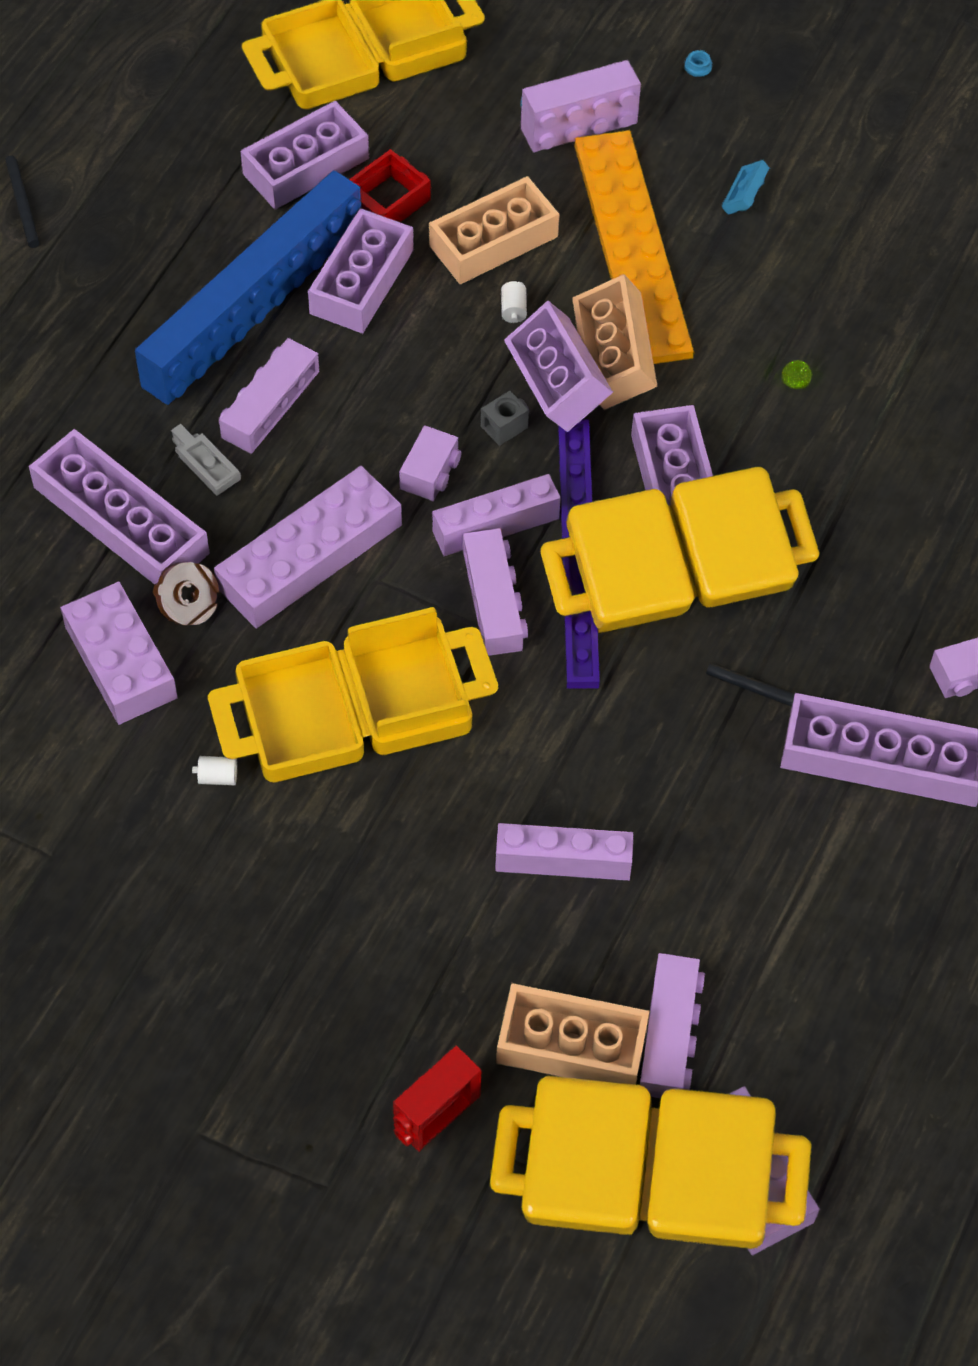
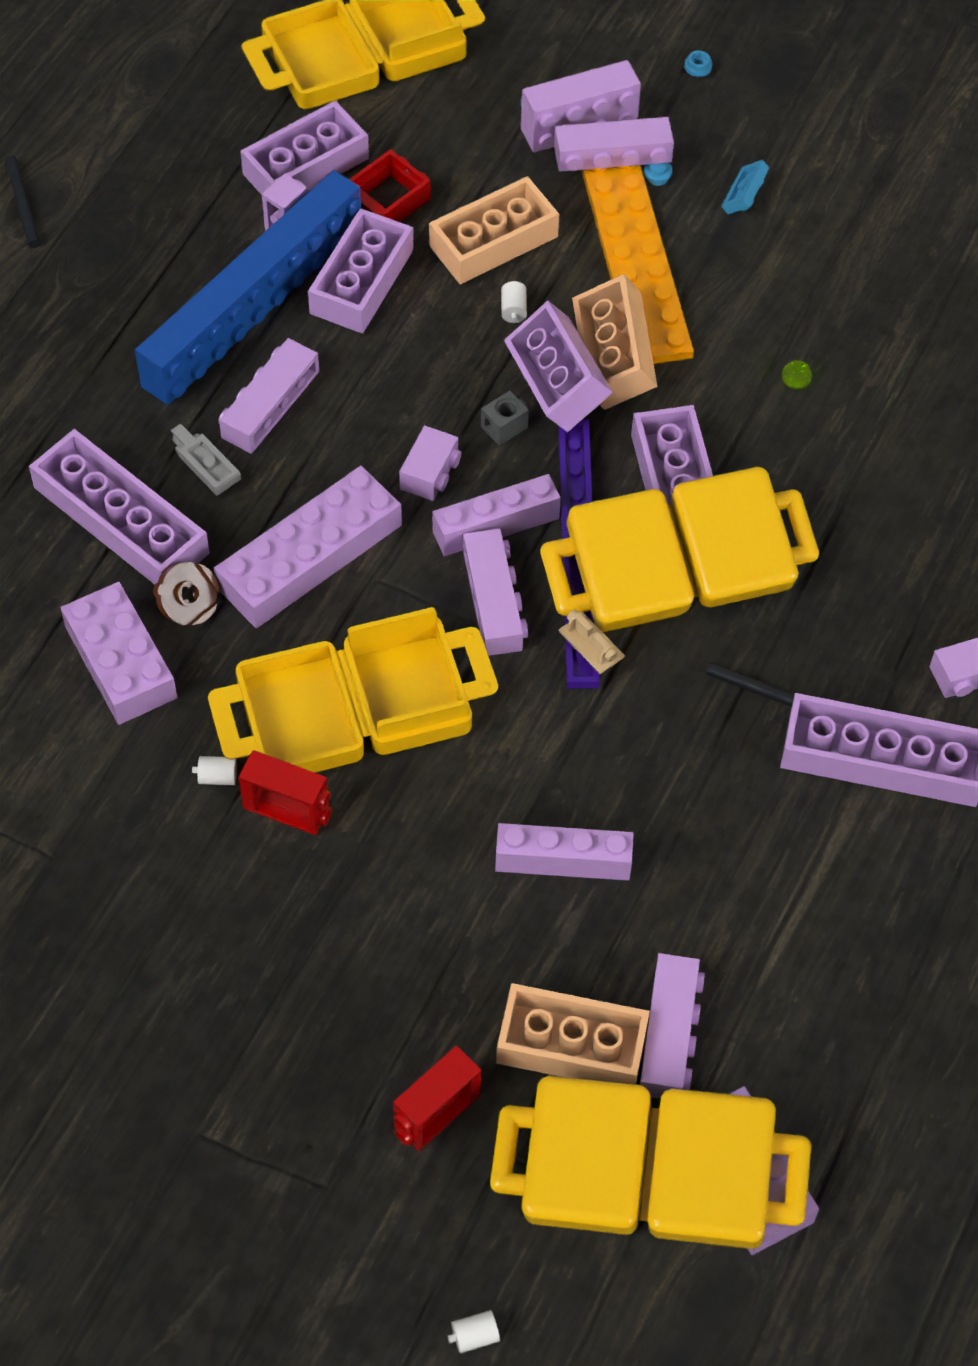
(281, 198): none -> lavender brick
(285, 792): none -> red window
(474, 1331): none -> white piece
(590, 642): none -> tan hinge
(613, 144): none -> lavender brick
(658, 173): none -> dark azure plate

